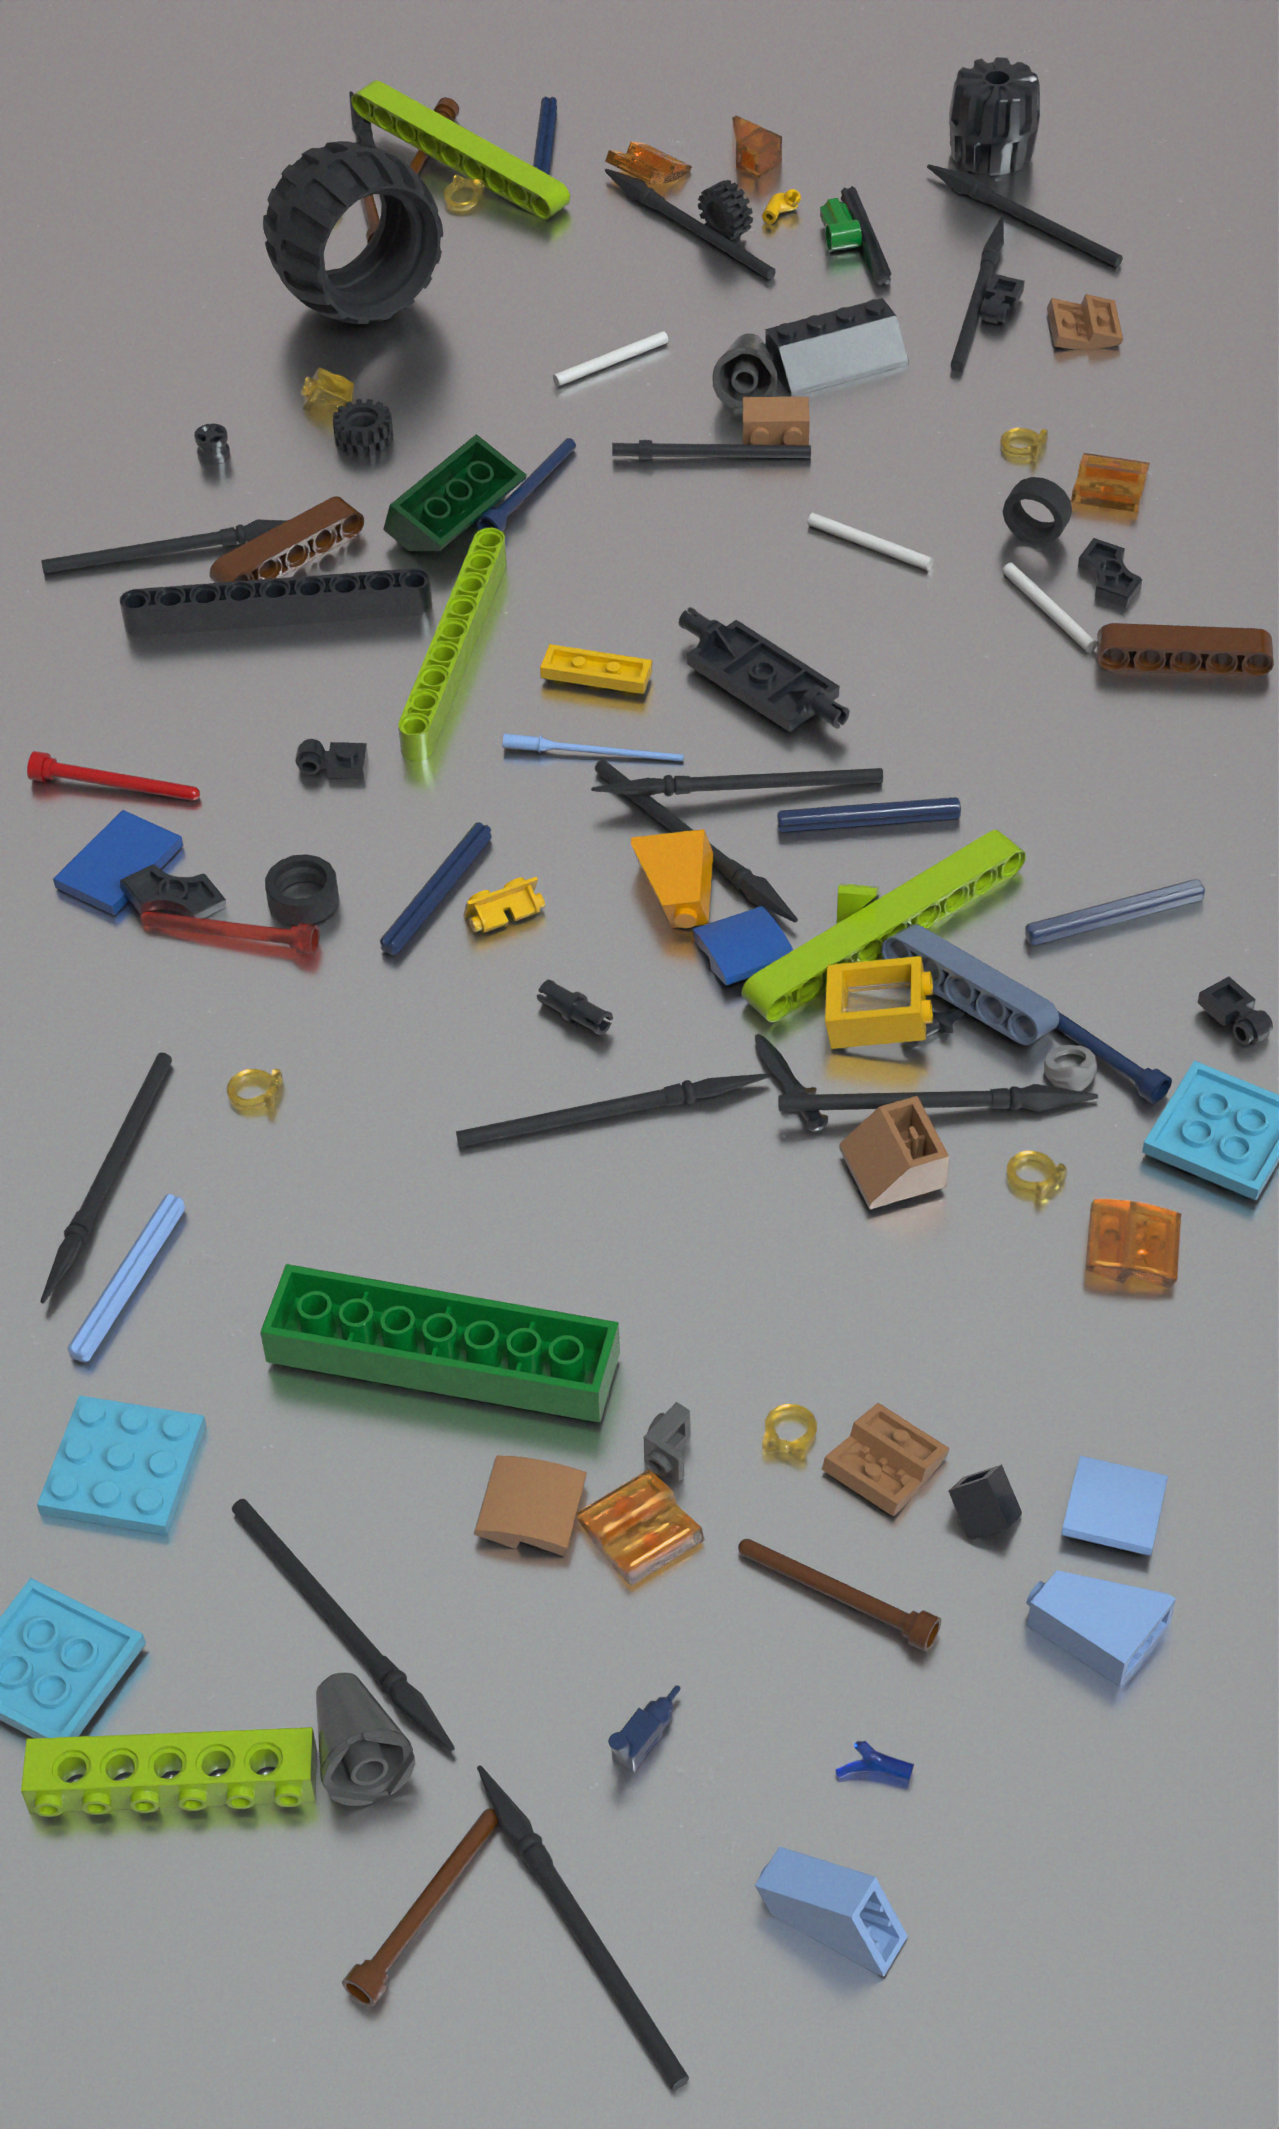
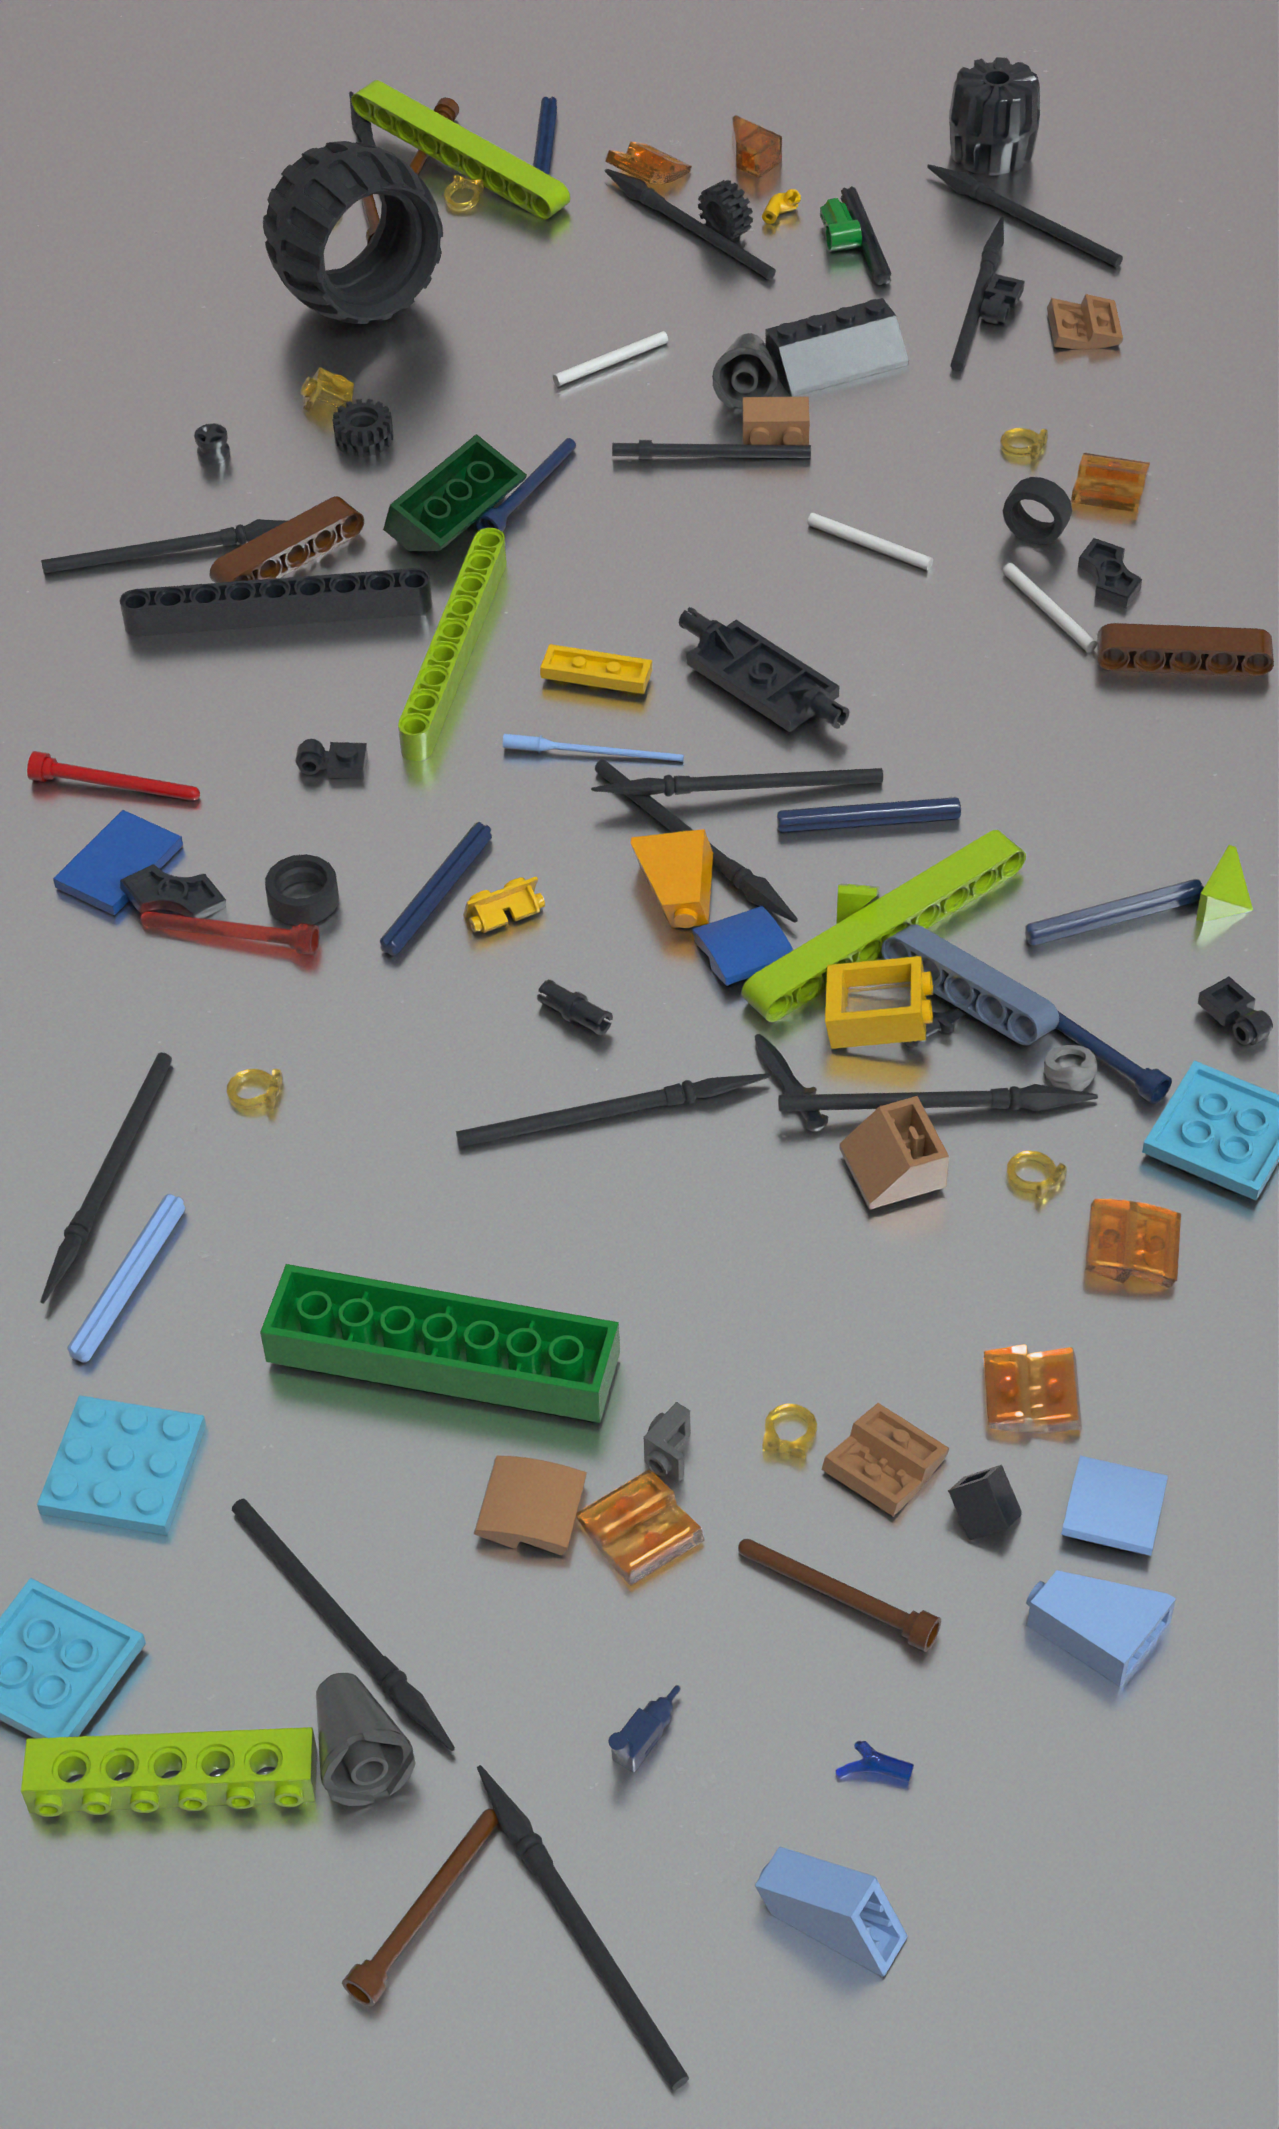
(1032, 1390): none -> clear orange slope
(1225, 890): none -> lime slope

